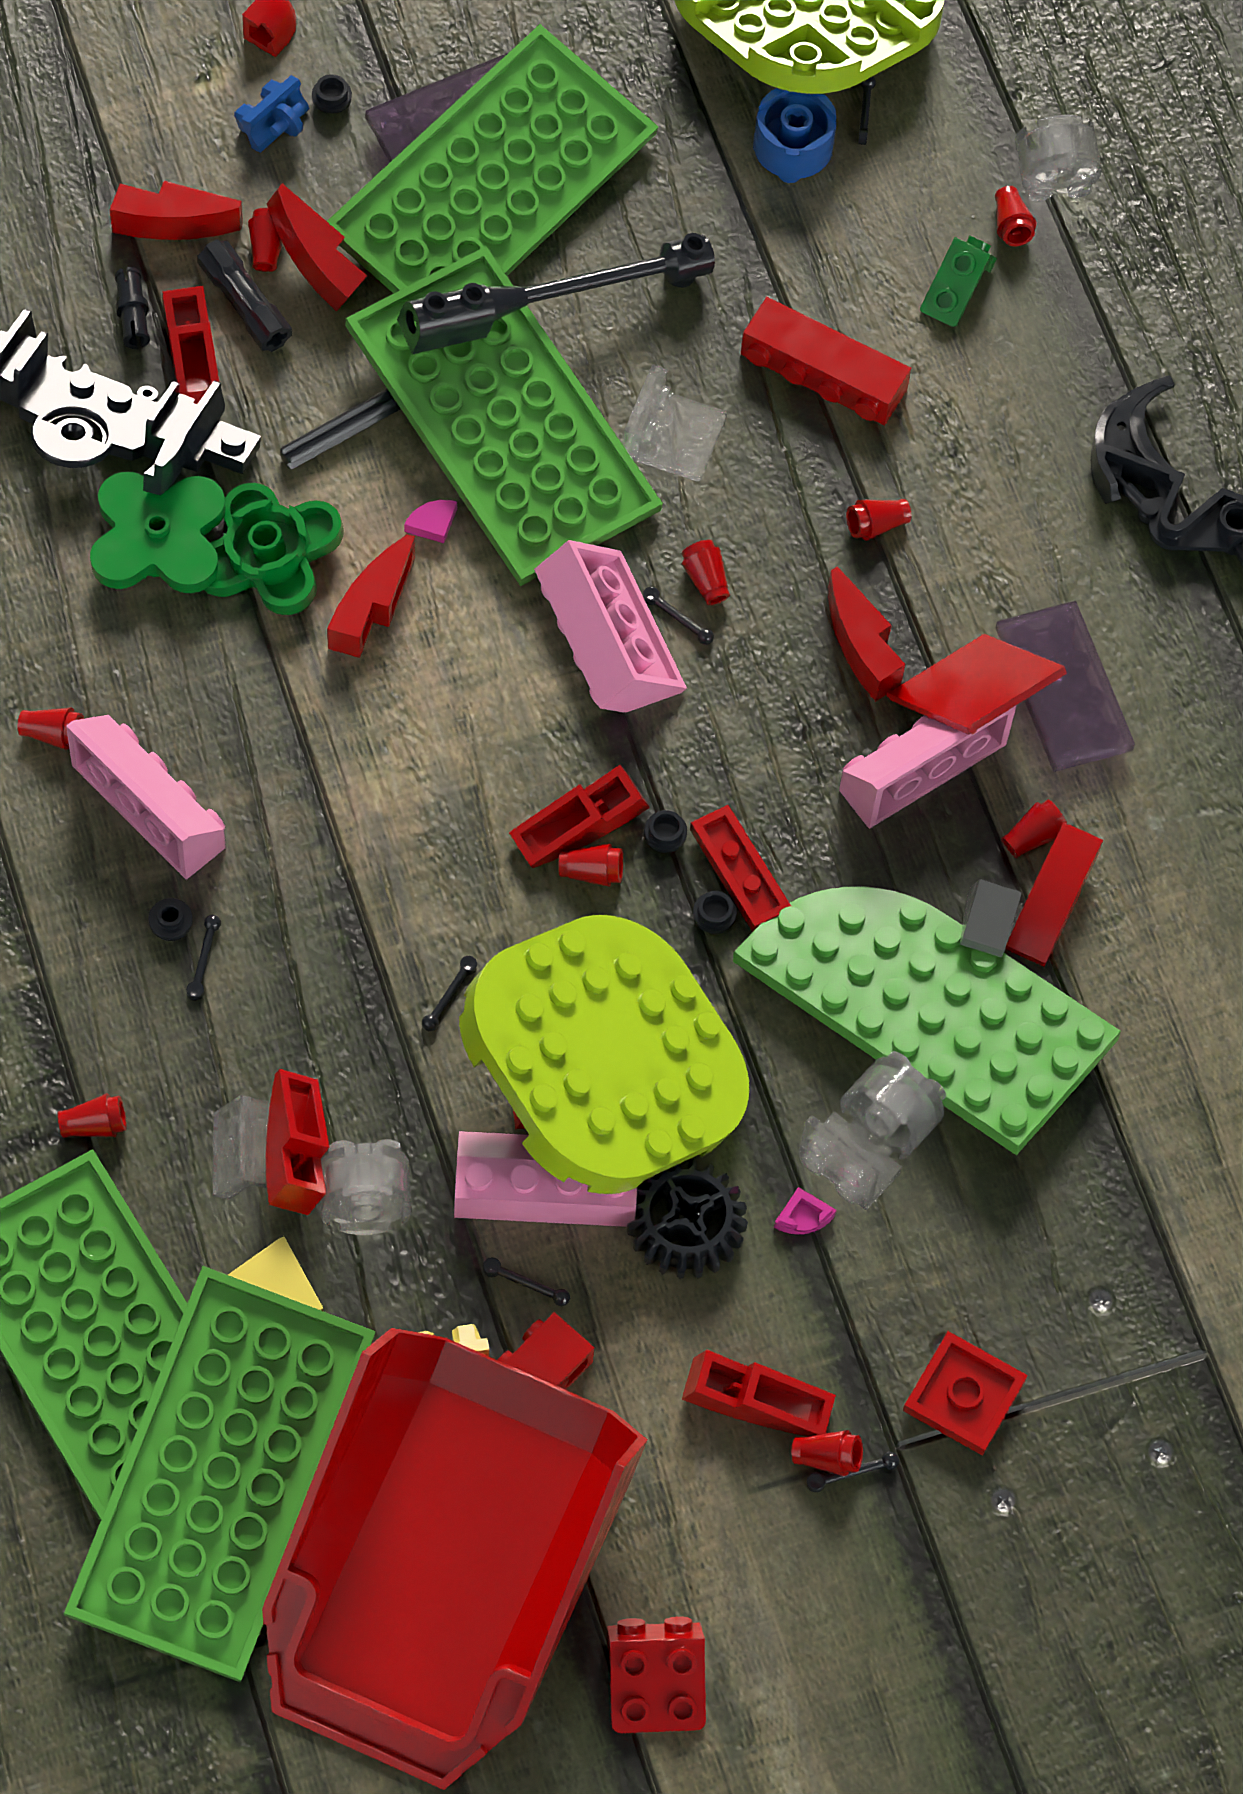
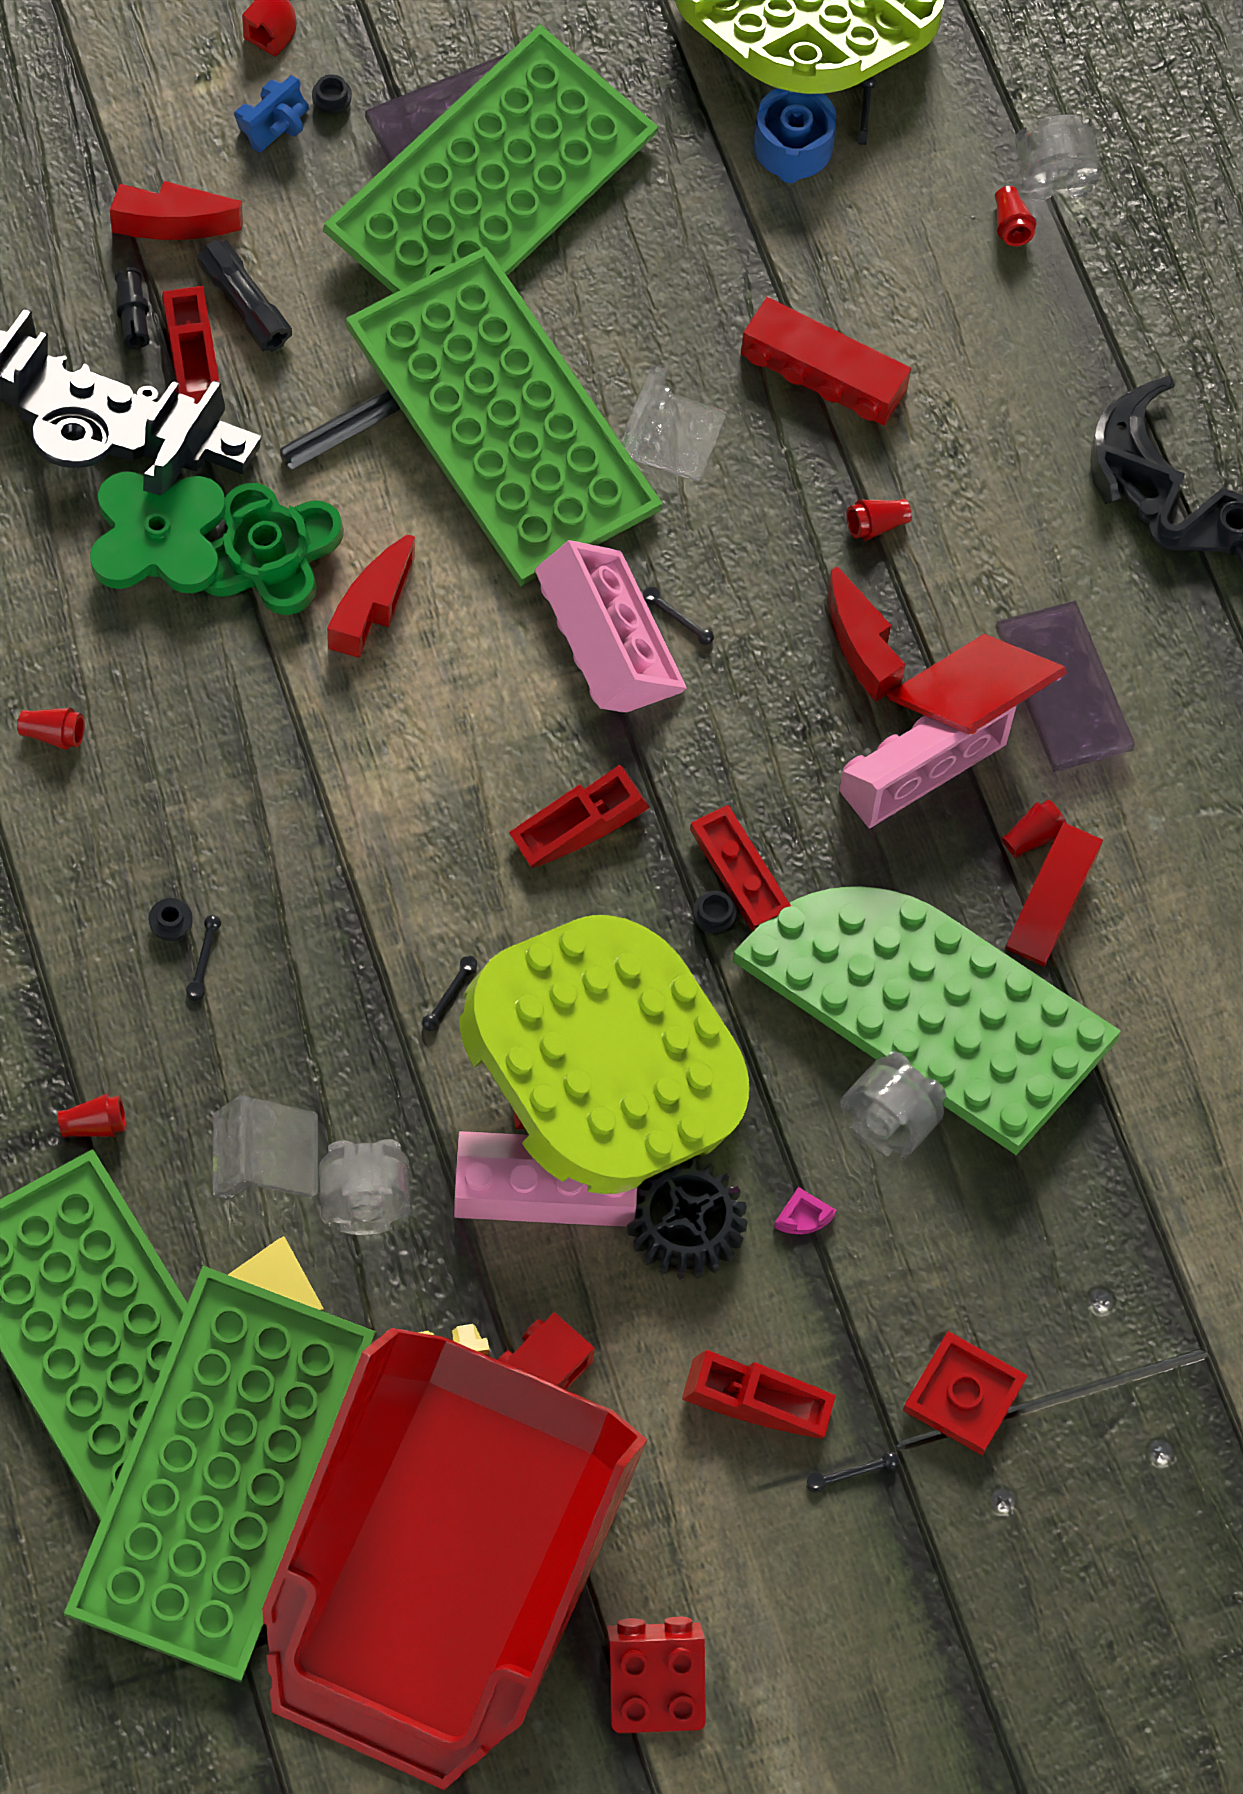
(145, 793): bright pink slope -> none
(264, 241): red cone -> none
(295, 1143): red slope -> none
(313, 247): red slope -> none
(432, 520): dark pink tile -> none
(471, 311): black bar -> none
(493, 1268): black hinge -> none
(593, 864): red cone -> none
(665, 831): black plate -> none
(706, 569): red cone -> none
(830, 1452): red cone -> none
(847, 1159): clear bracket -> none
(957, 279): green bracket -> none
(989, 917): dark grey slope -> none

